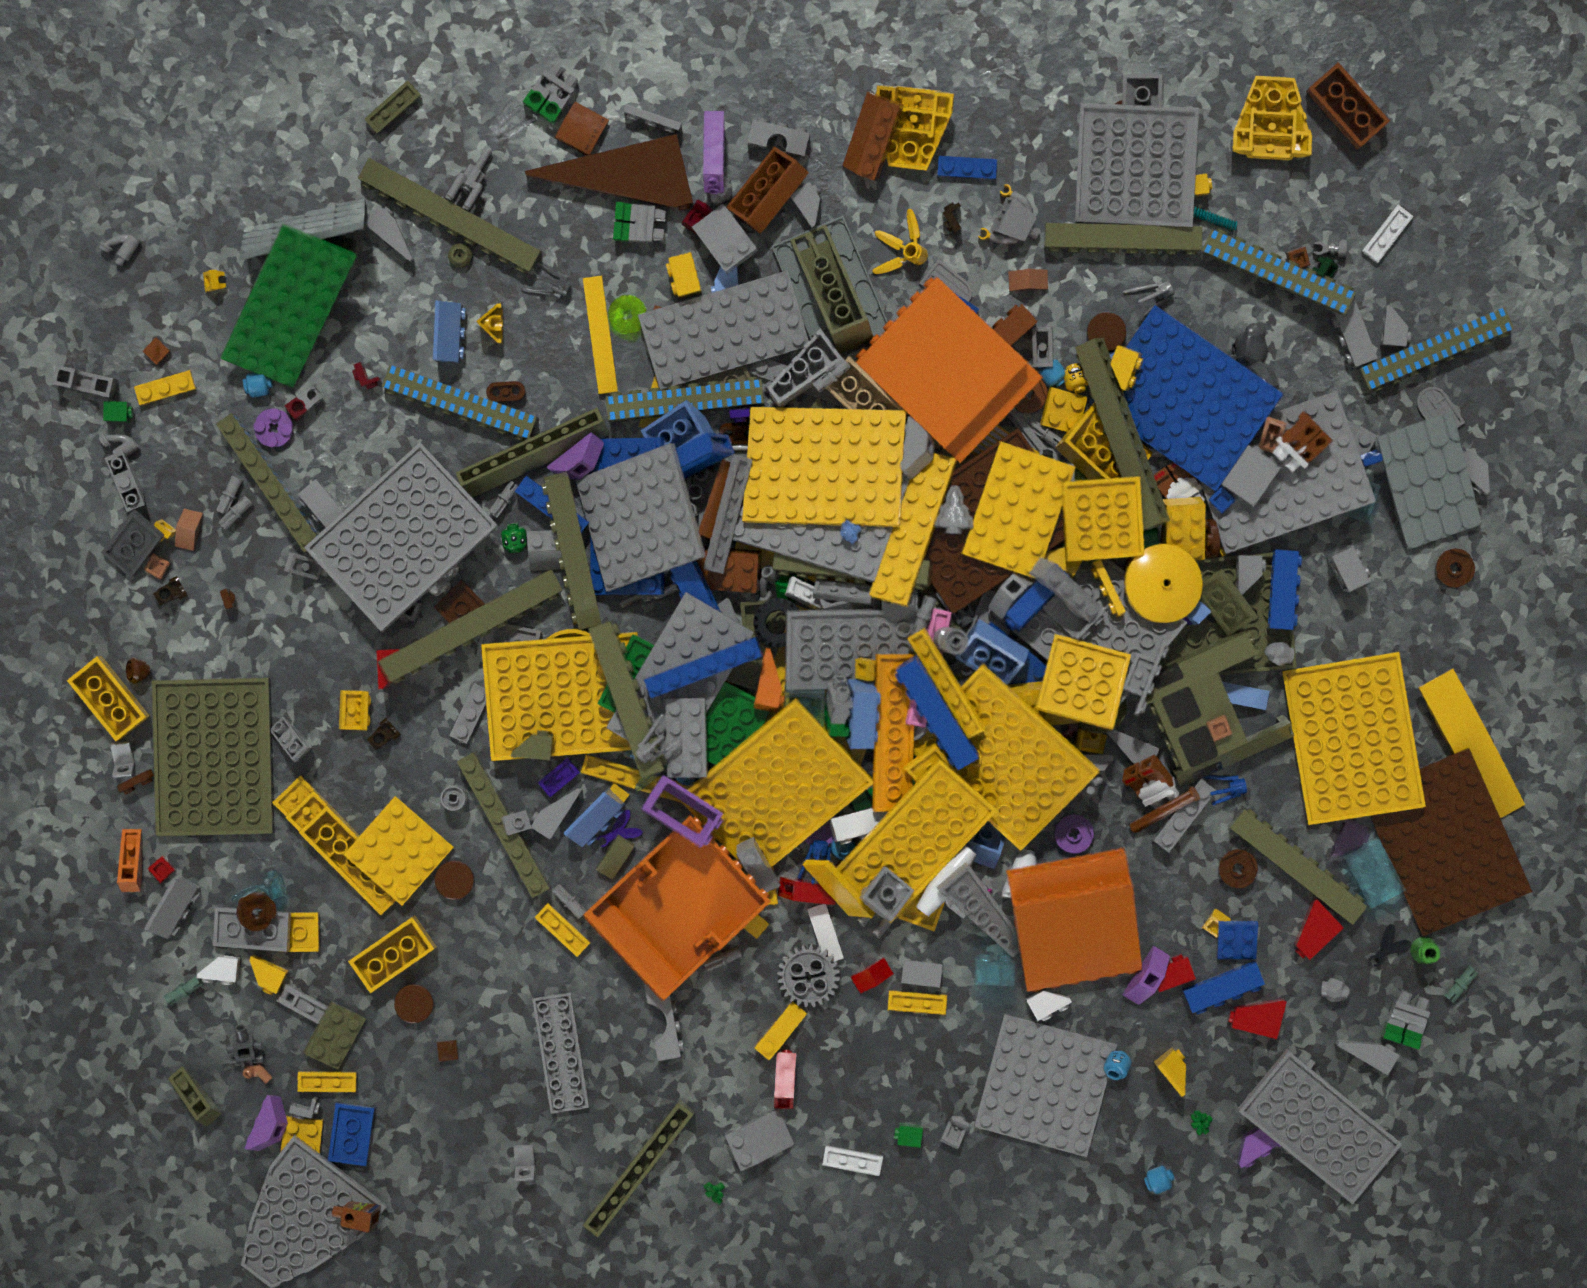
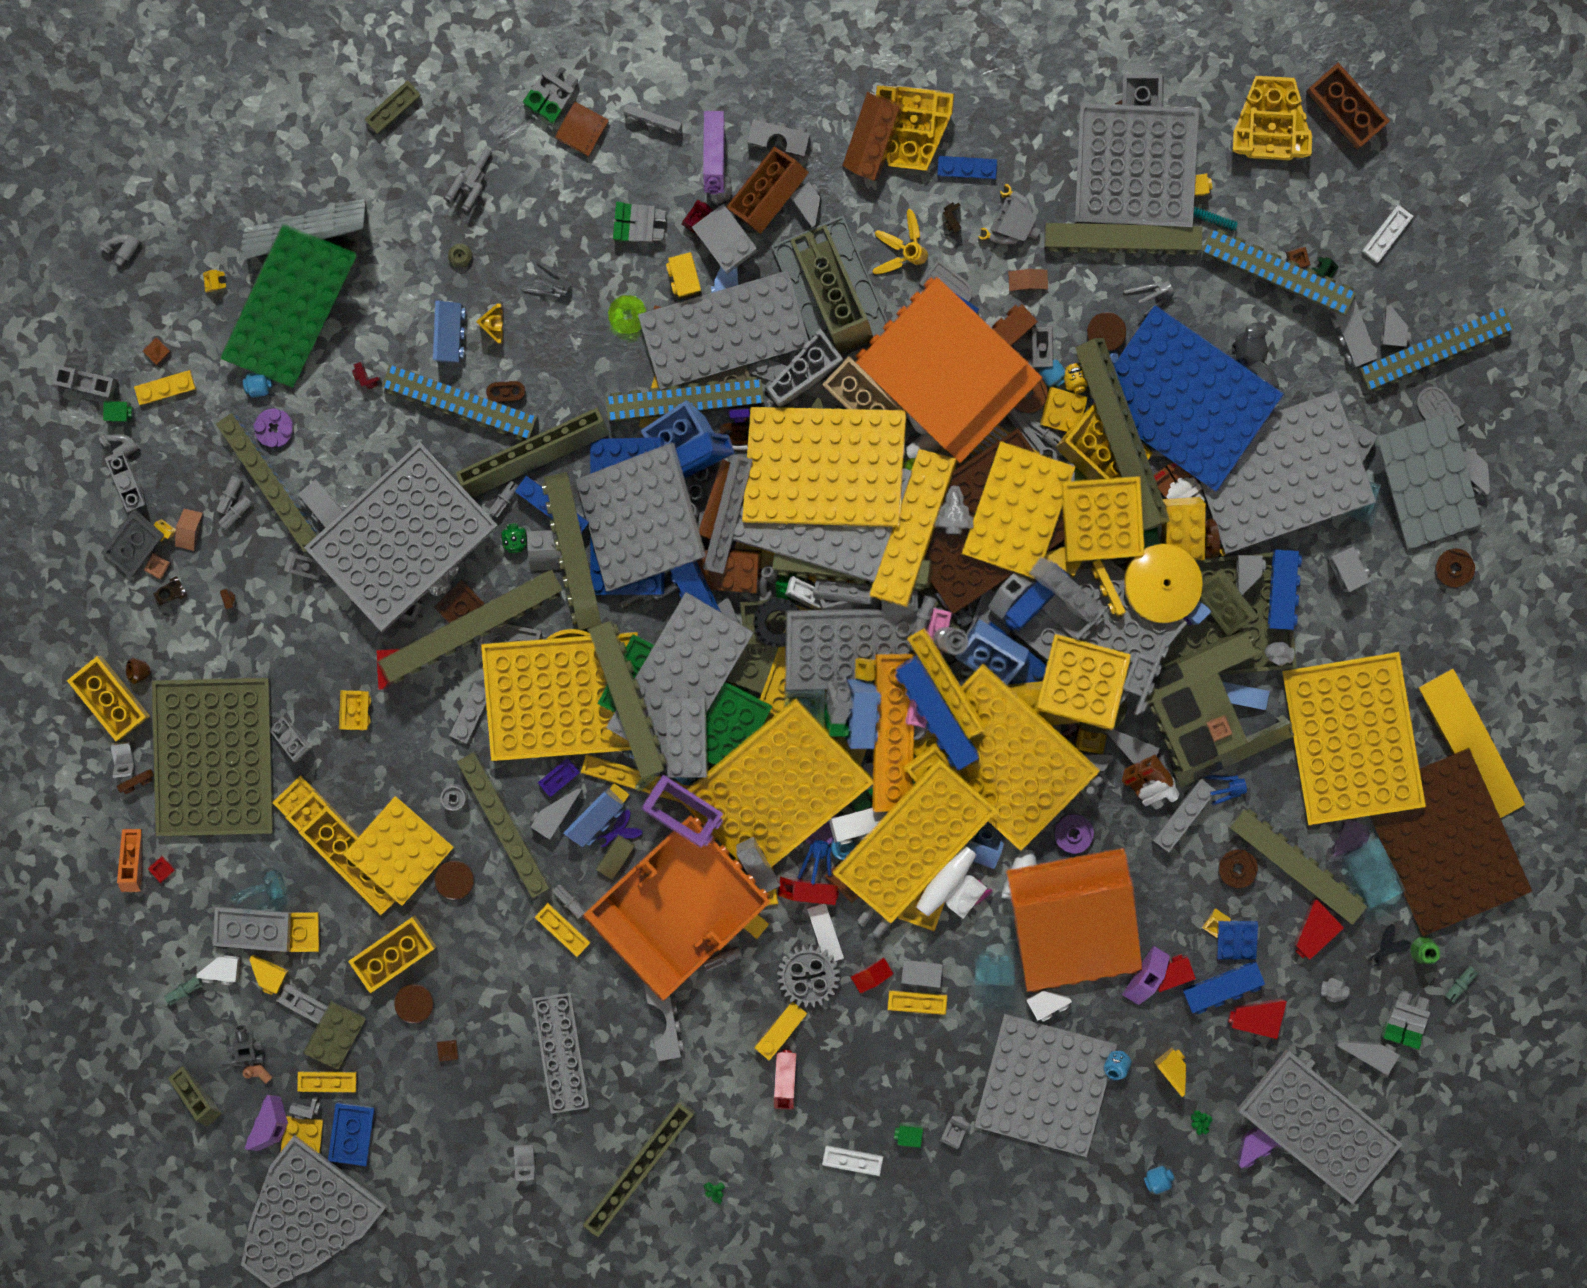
(173, 907): light grey slope -> none
(248, 904): reddish brown plate -> none
(303, 403): leg -> none
(358, 1215): dark orange torso -> none
(386, 731): dark brown plate -> none
(388, 229): light grey slope -> none
(449, 215): olive brick -> none
(516, 823): light grey bracket -> none
(535, 746): olive slope -> none
(579, 459): medium lavender slope -> none
(600, 335): yellow tile -> none
(638, 172): reddish brown slope -> none
(646, 751): light grey plant -> none
(703, 667): blue brick -> none
(759, 1139): light grey slope -> none
(769, 689): orange slope -> none
(831, 375): light grey pin -> none
(838, 888): yellow tile -> none
(849, 531): medium blue plant -> none
(886, 894): light grey slope -> none
(917, 449): light grey slope -> none
(975, 901): light grey wing -> none
(1125, 364): yellow slope -> none
(1165, 810): dark orange axle -> none
(1222, 499): blue tile -> none
(1251, 475): light grey panel -> none
(1272, 431): nougat slope -> none
(1302, 442): dark orange hips -> none
(1341, 249): light grey piece -> none
(1371, 458): blue tile -> none

